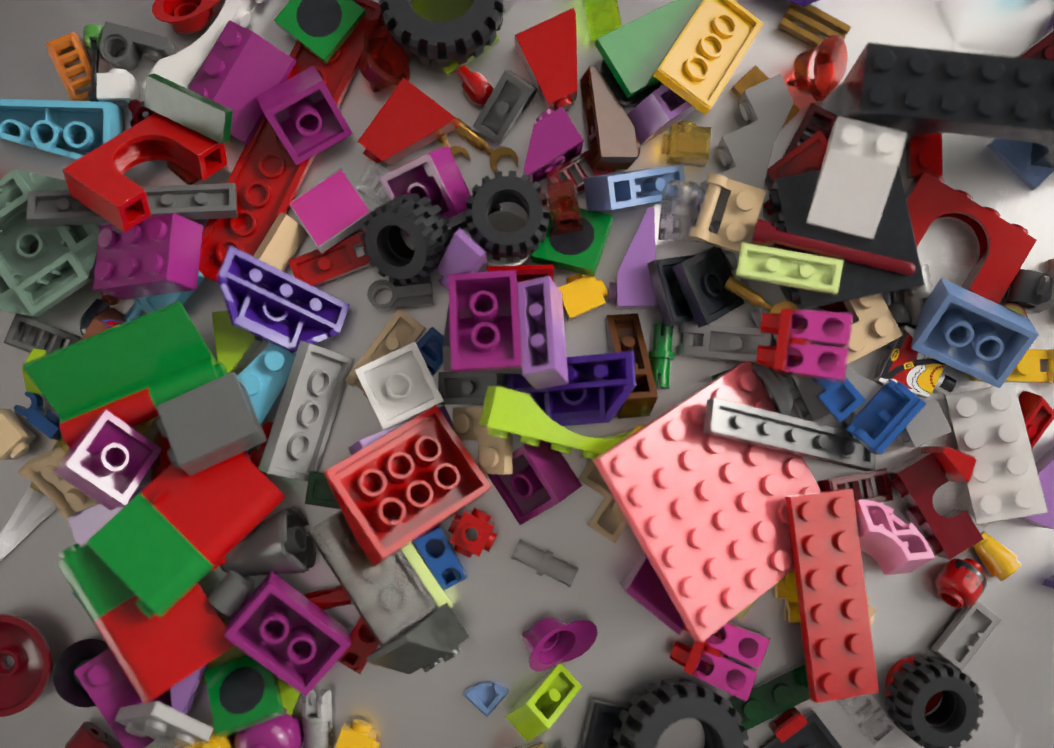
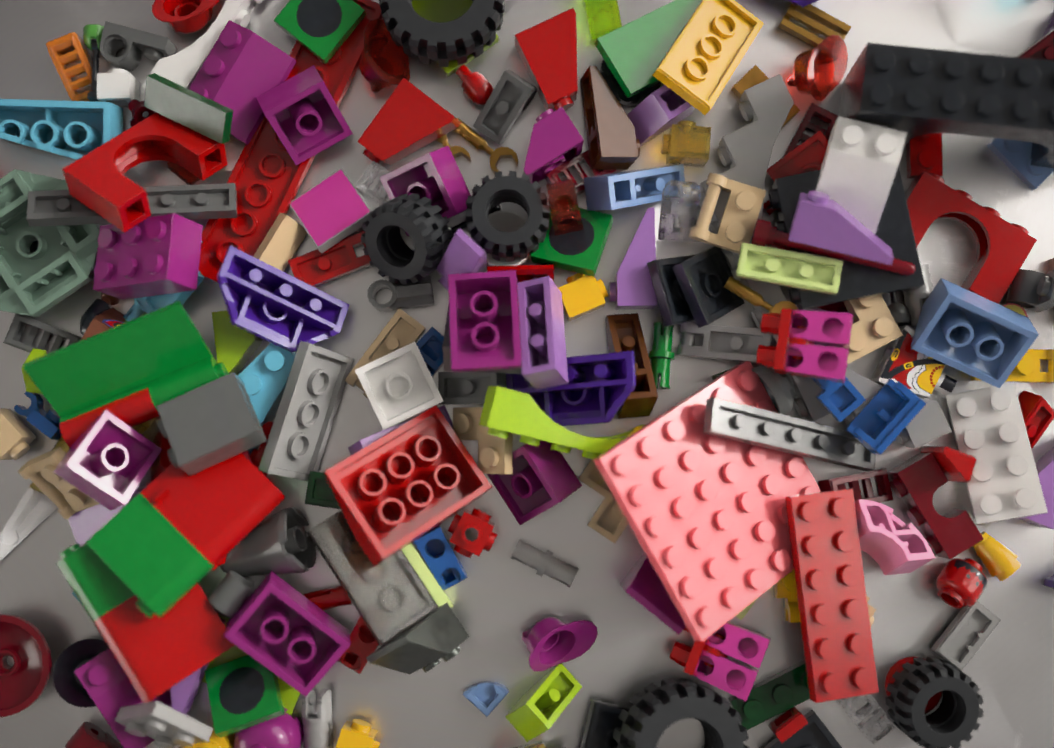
(829, 226): none -> medium lavender slope

